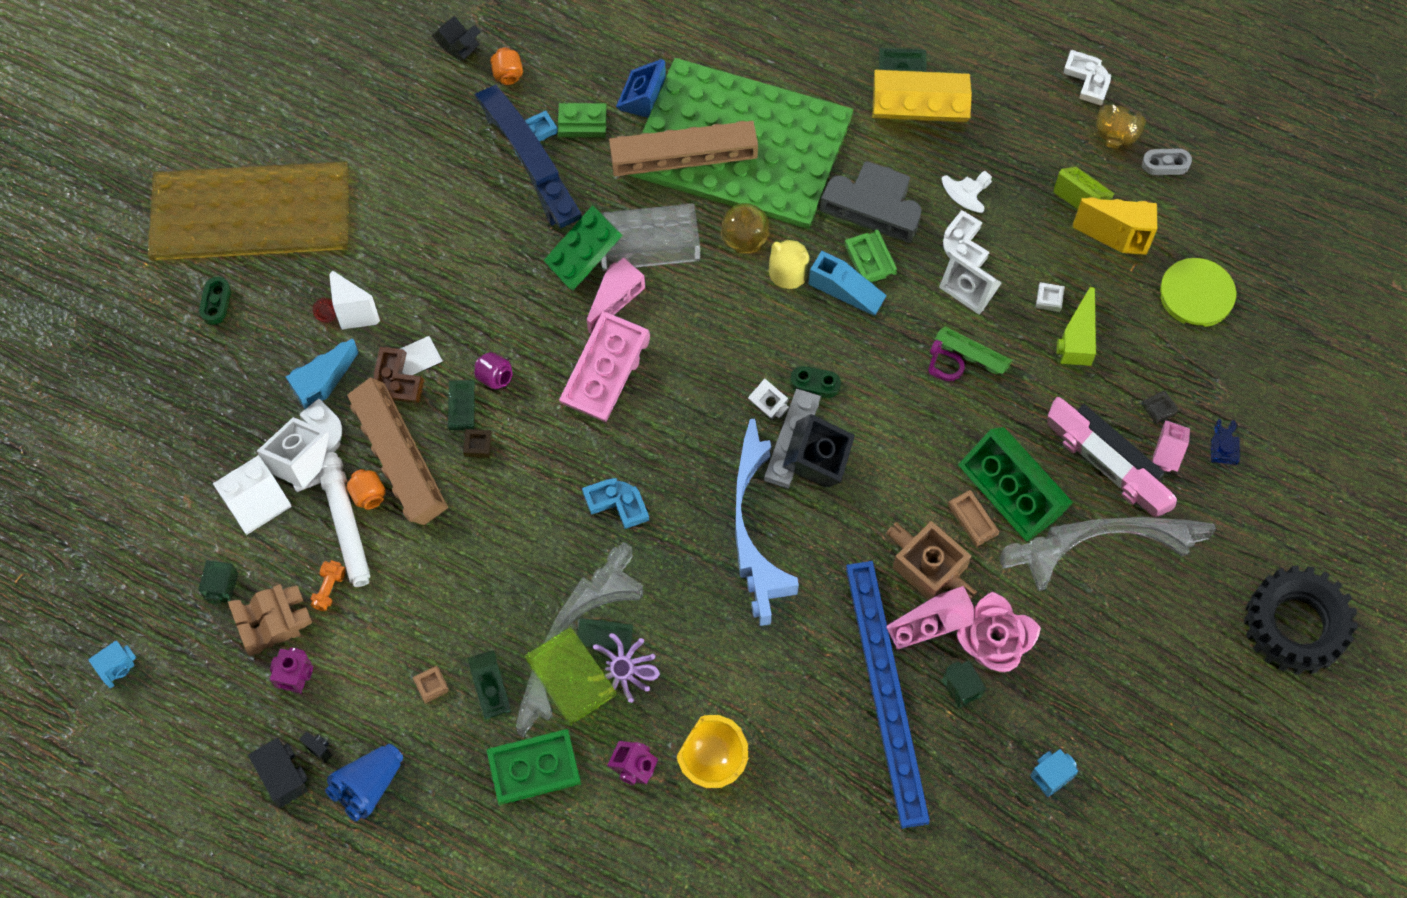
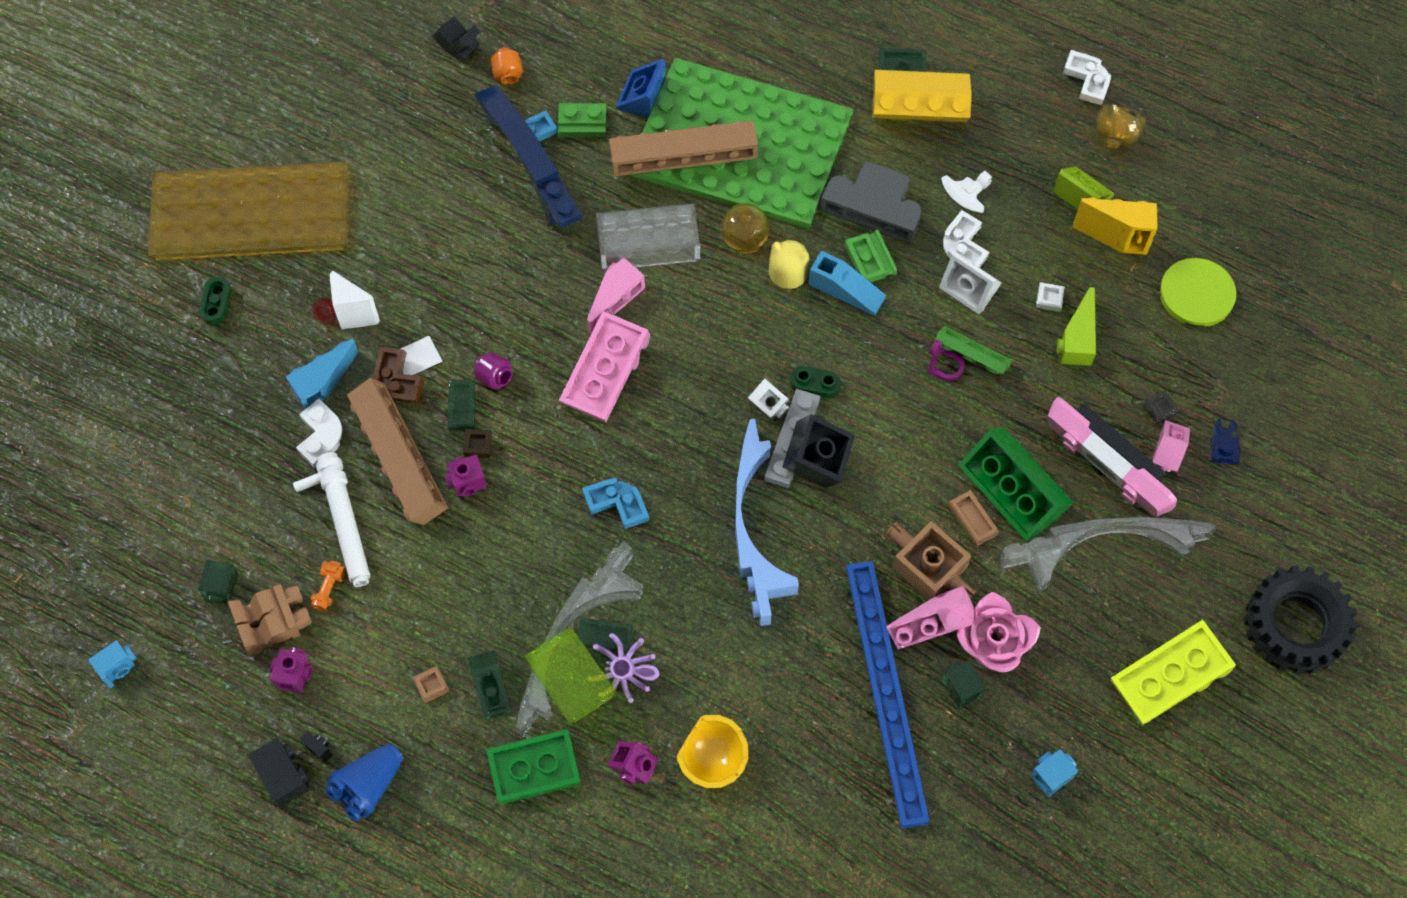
(252, 495): white slope -> none
(295, 452): white slope -> none
(366, 489): orange head -> none
(465, 476): none -> magenta brick
(583, 247): green plate -> none
(1165, 161): light grey plate -> none
(1173, 672): none -> neon yellow hinge

